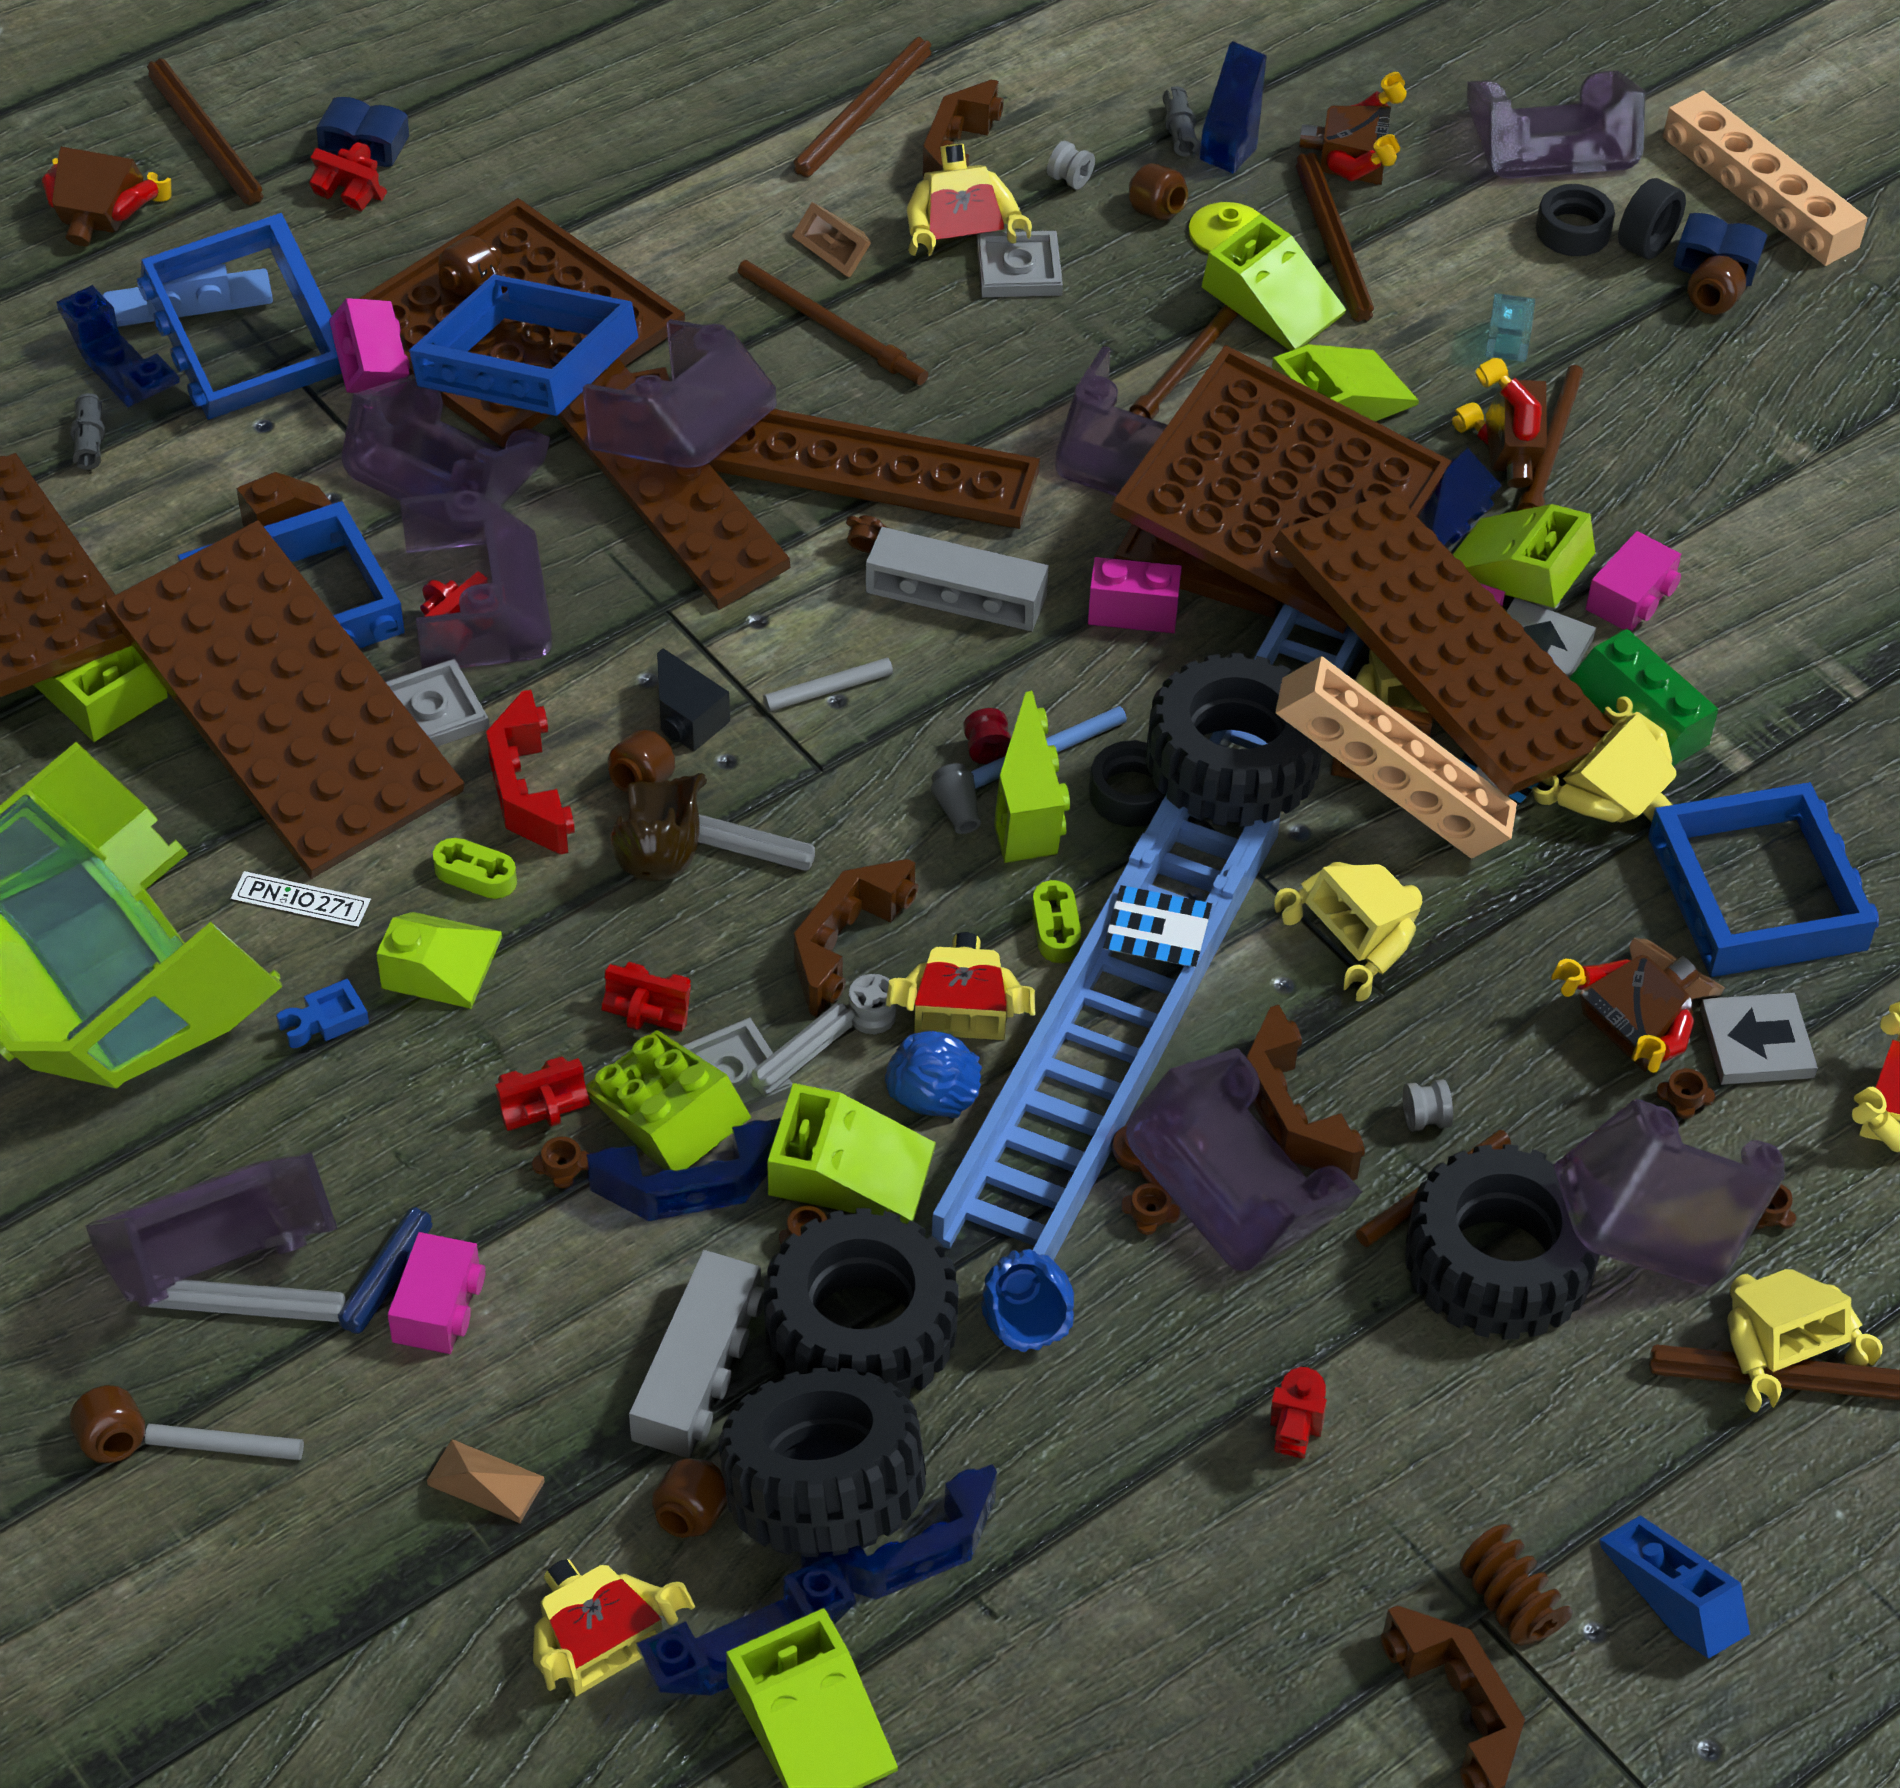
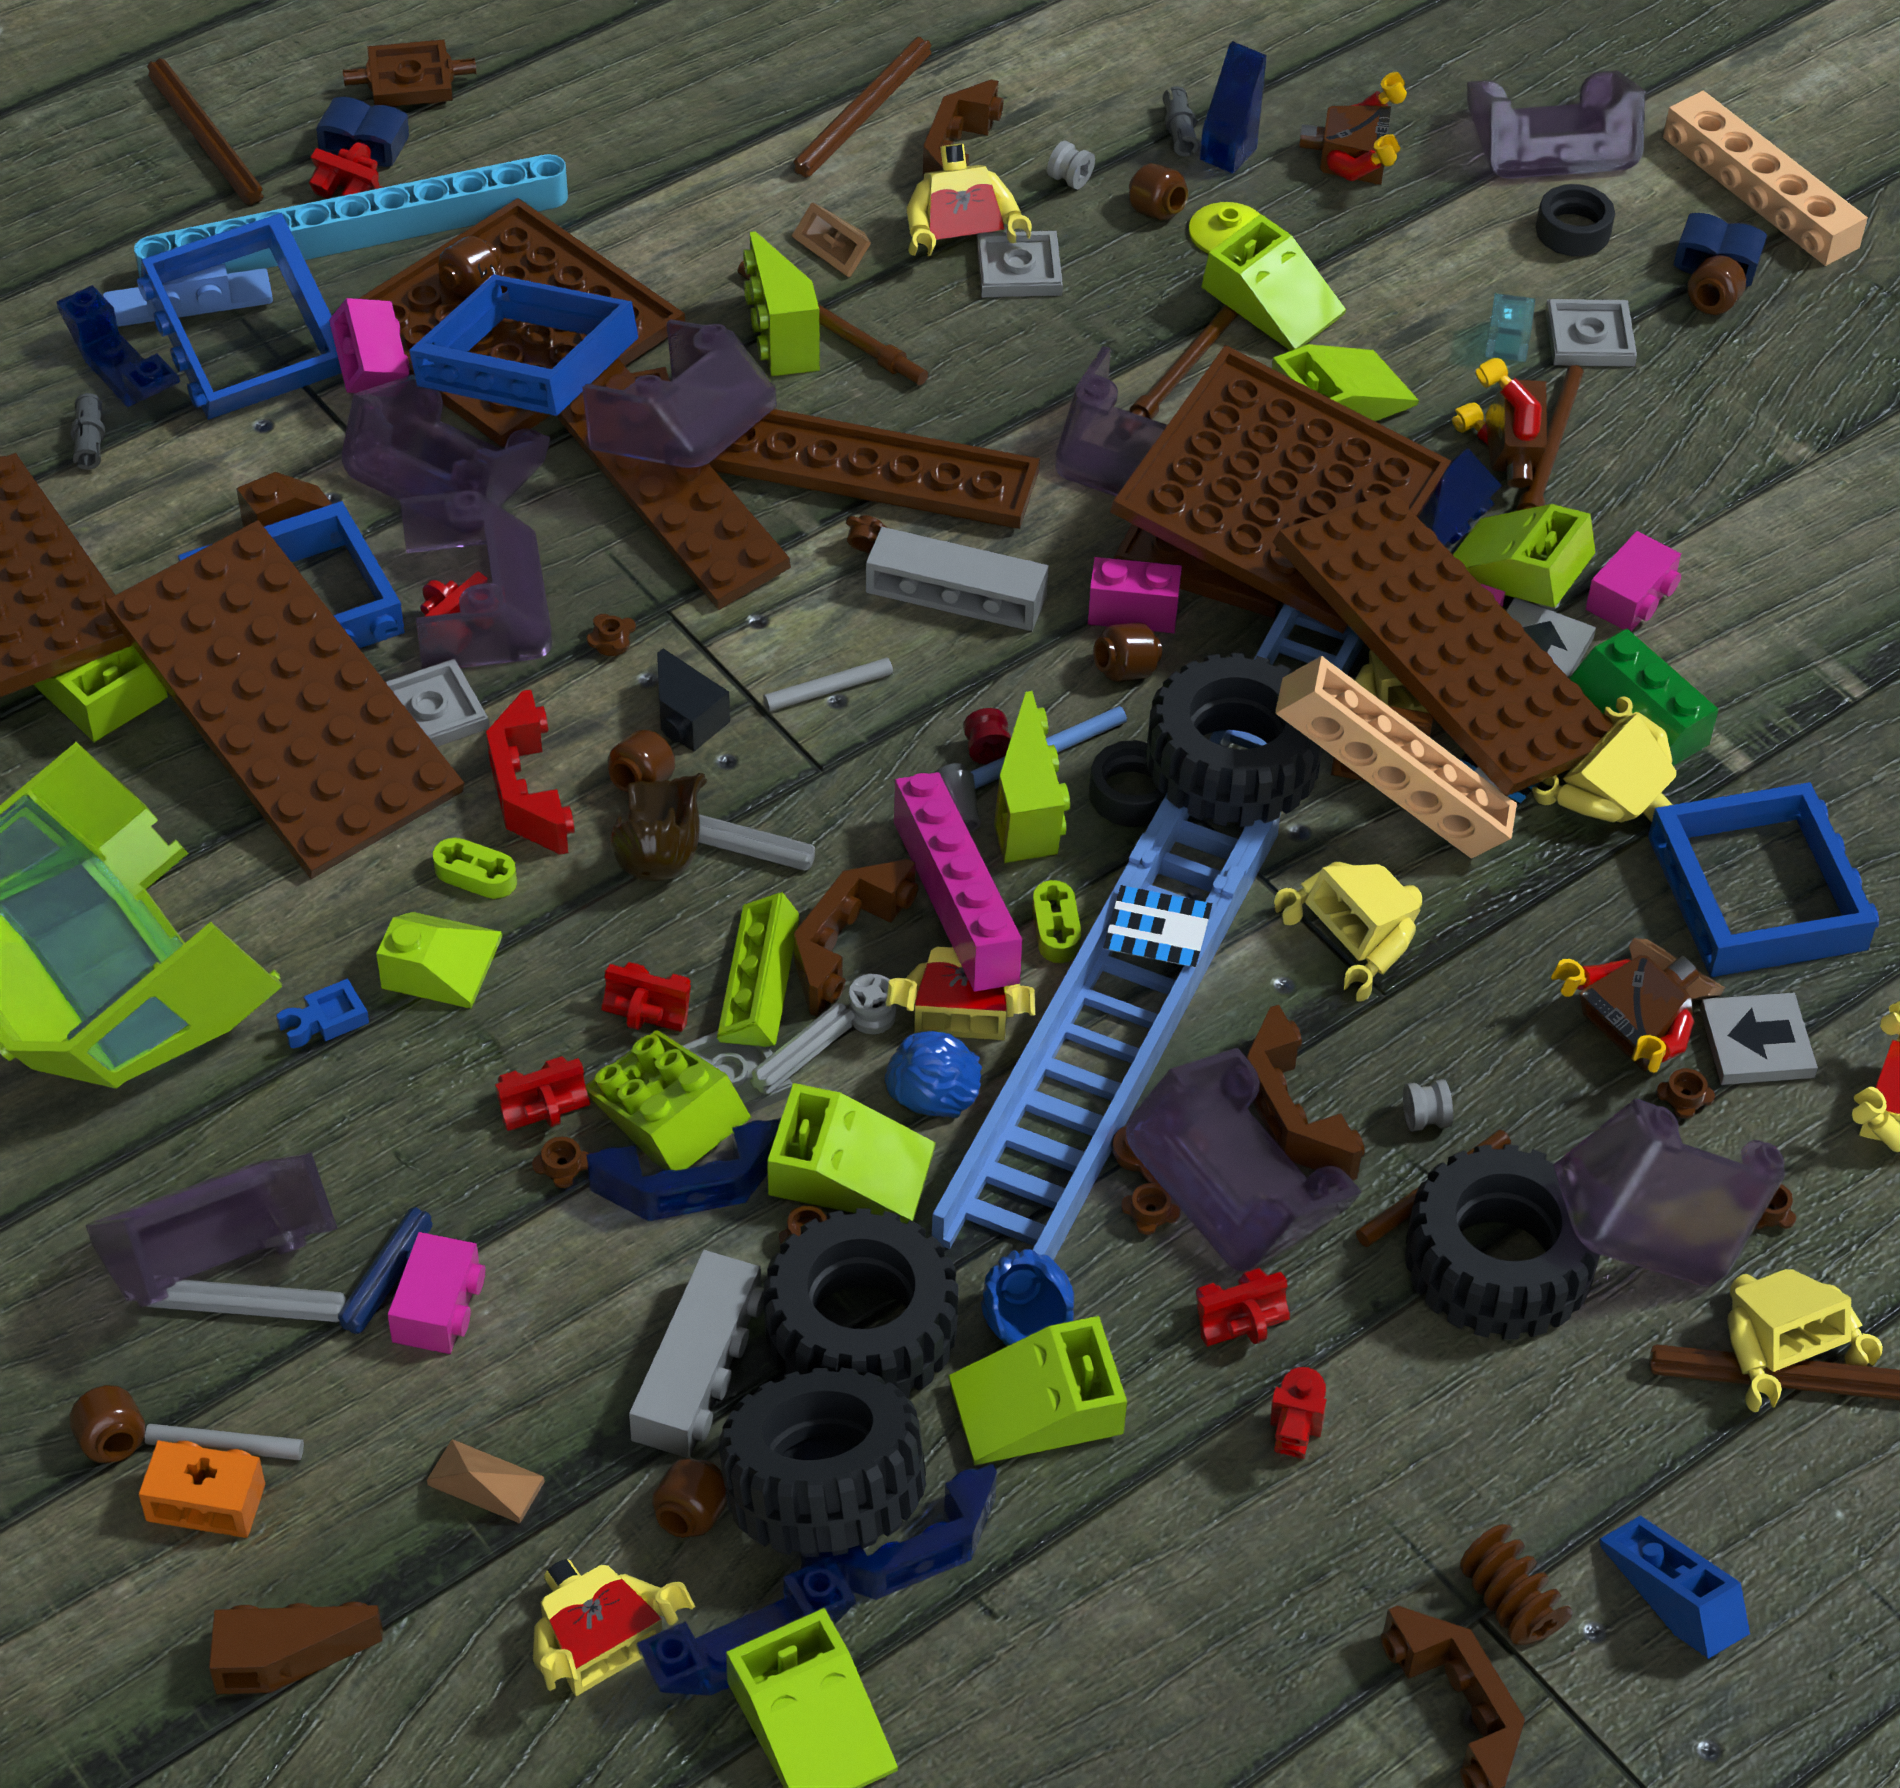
(98, 191): reddish brown torso -> none
(202, 1488): none -> orange brick
(277, 1646): none -> reddish brown slope
(301, 899): white sticker -> none
(390, 211): none -> medium azure beam
(409, 73): none -> reddish brown plate
(611, 634): none -> reddish brown plate
(759, 972): none -> lime slope
(782, 311): none -> lime slope
(957, 882): none -> dark pink brick
(1041, 1393): none -> lime slope
(1127, 652): none -> reddish brown head
(1242, 1309): none -> red hips
(1334, 237): reddish brown axle -> none
(1590, 332): none -> light grey tile
(1651, 218): black tyre -> none

